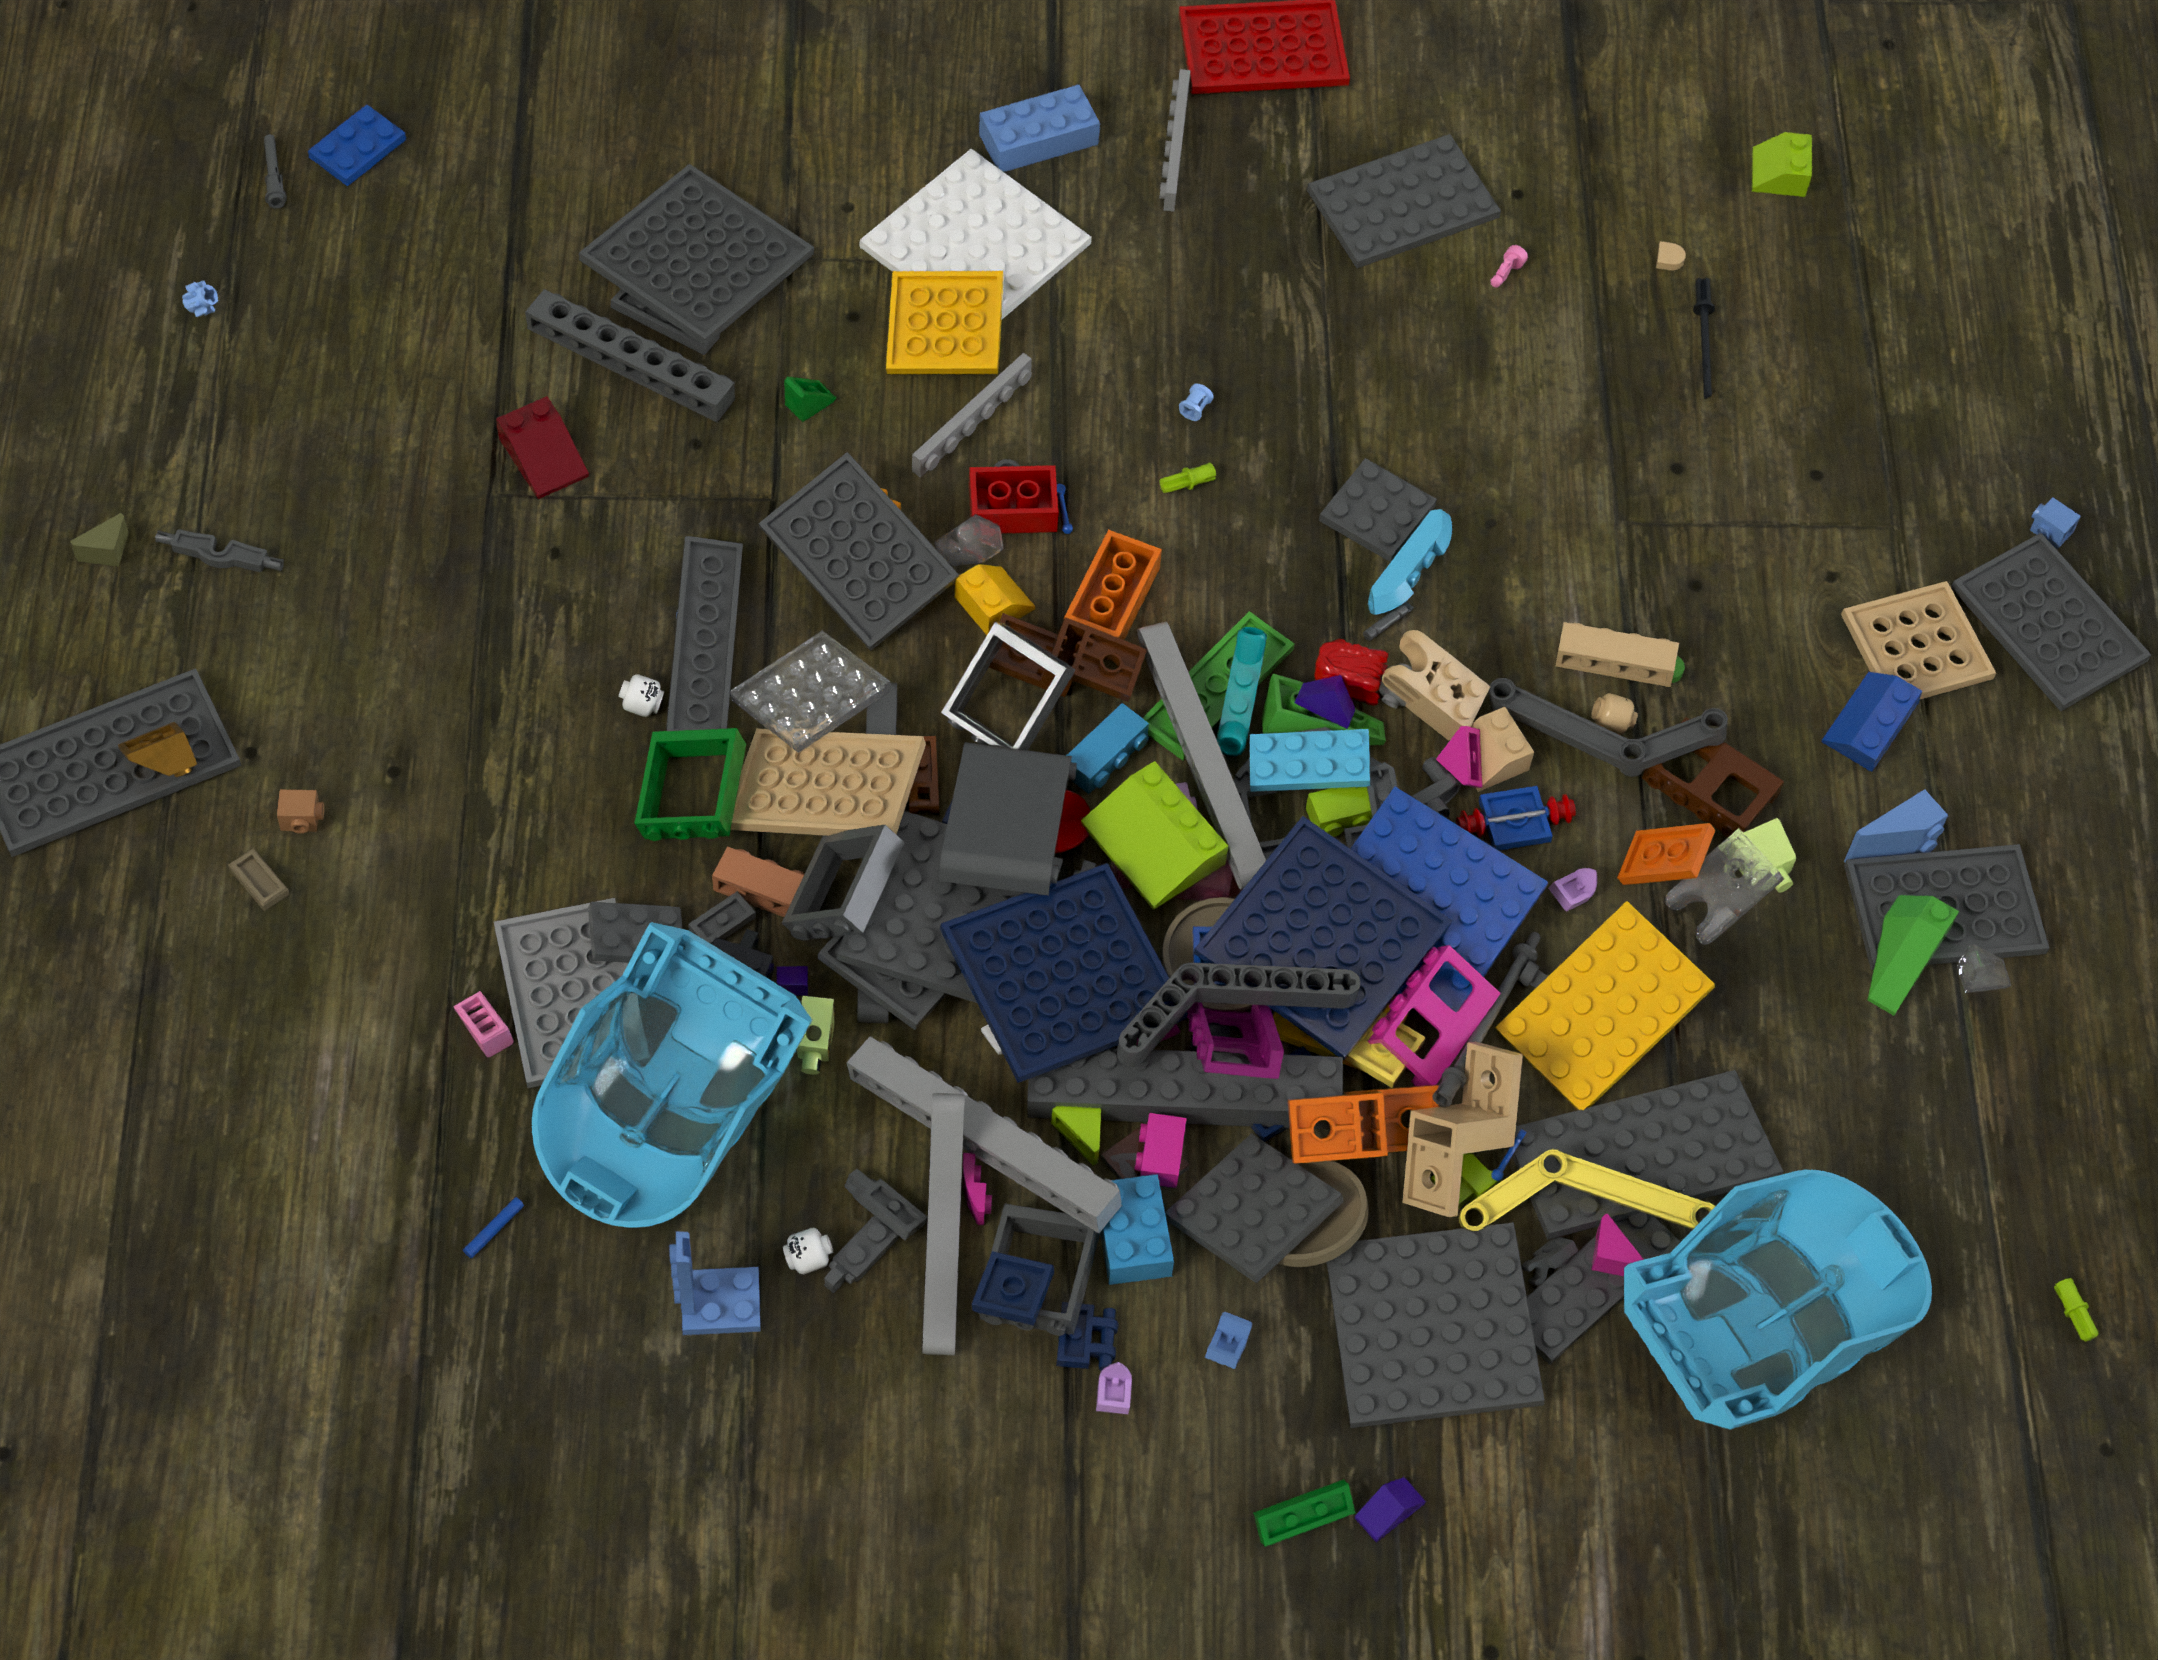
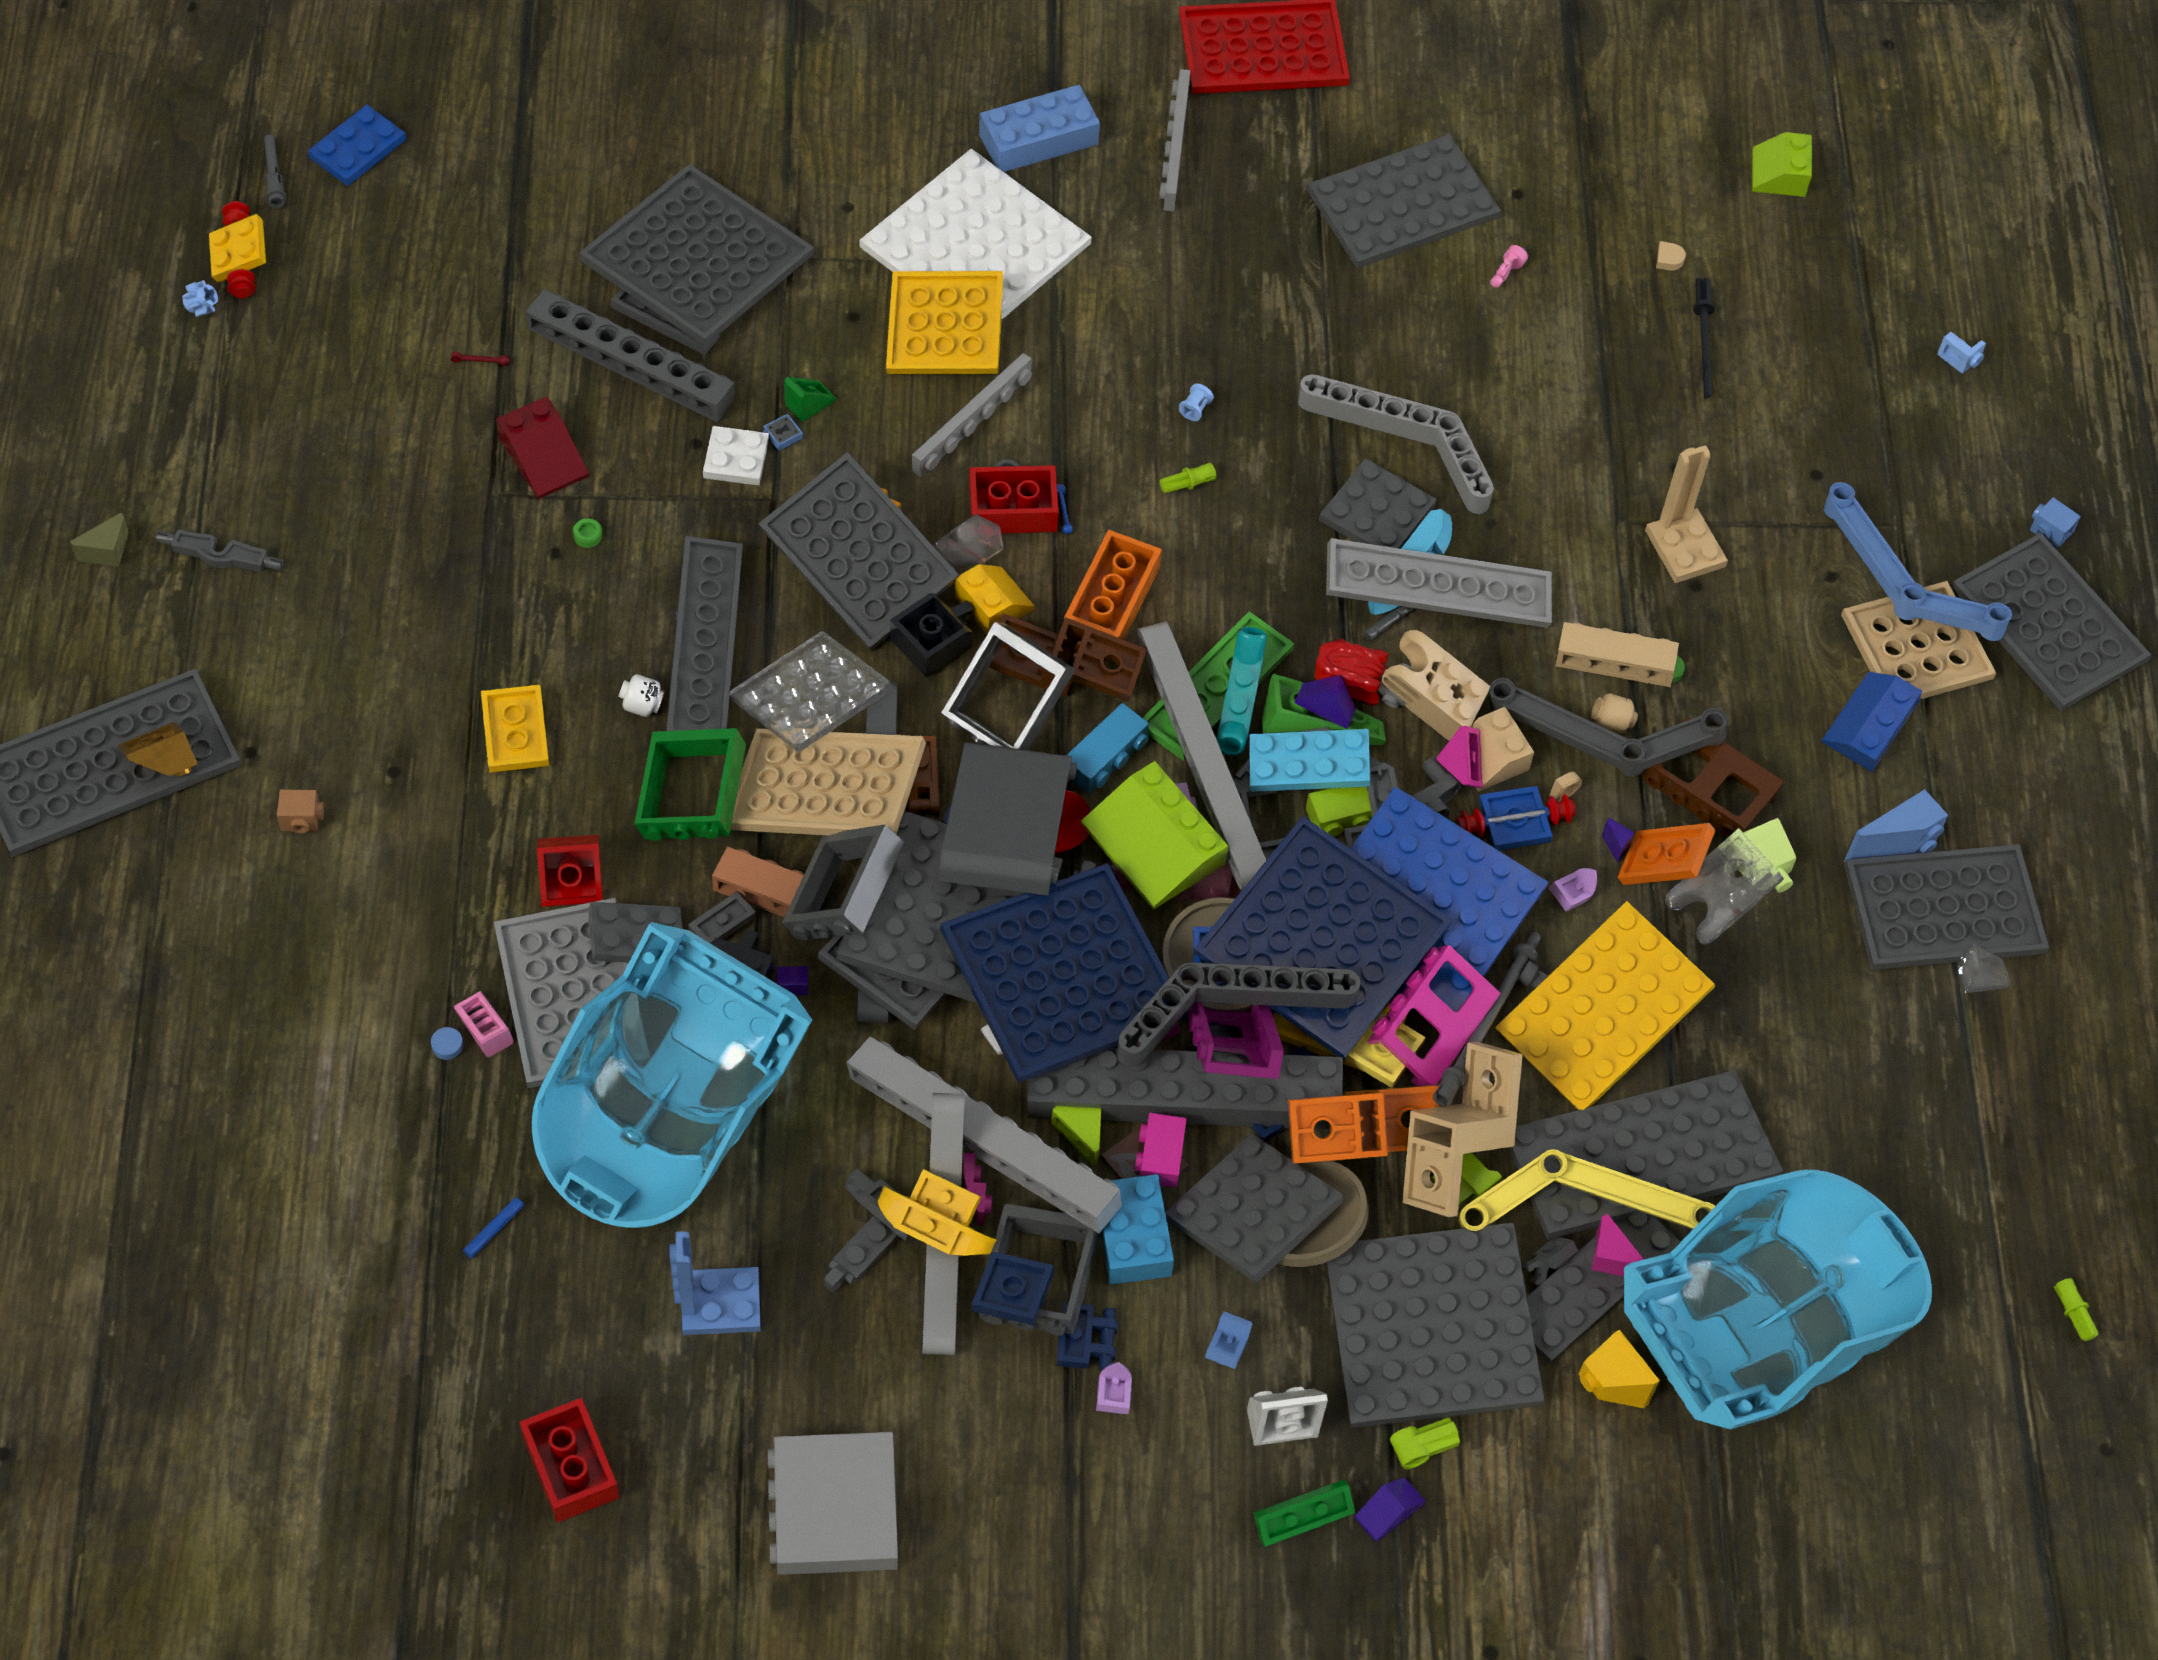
(237, 249): none -> yellow plate
(258, 879): dark tan tile -> none
(447, 1043): none -> medium blue tile
(458, 357): none -> dark red hinge
(514, 728): none -> yellow plate
(569, 870): none -> red slope
(569, 1460): none -> red brick
(587, 533): none -> bright green tile
(736, 455): none -> white plate
(783, 432): none -> tile
(807, 1251): white head -> none
(818, 1038): yellowish green torso -> none
(833, 1503): none -> light grey brick
(932, 632): none -> black hinge
(937, 1215): none -> yellow plate
(1286, 1415): none -> white slope
(1409, 421): none -> light grey beam
(1417, 1445): none -> lime piece
(1439, 583): none -> light grey plate
(1497, 1174): blue hinge -> none
(1566, 784): none -> tan tile
(1617, 838): none -> dark purple slope
(1618, 1373): none -> yellow slope
(1682, 533): none -> tan bracket
(1907, 943): bright green wedge -> none
(1908, 597): none -> medium blue piece
(1960, 354): none -> light blue bracket

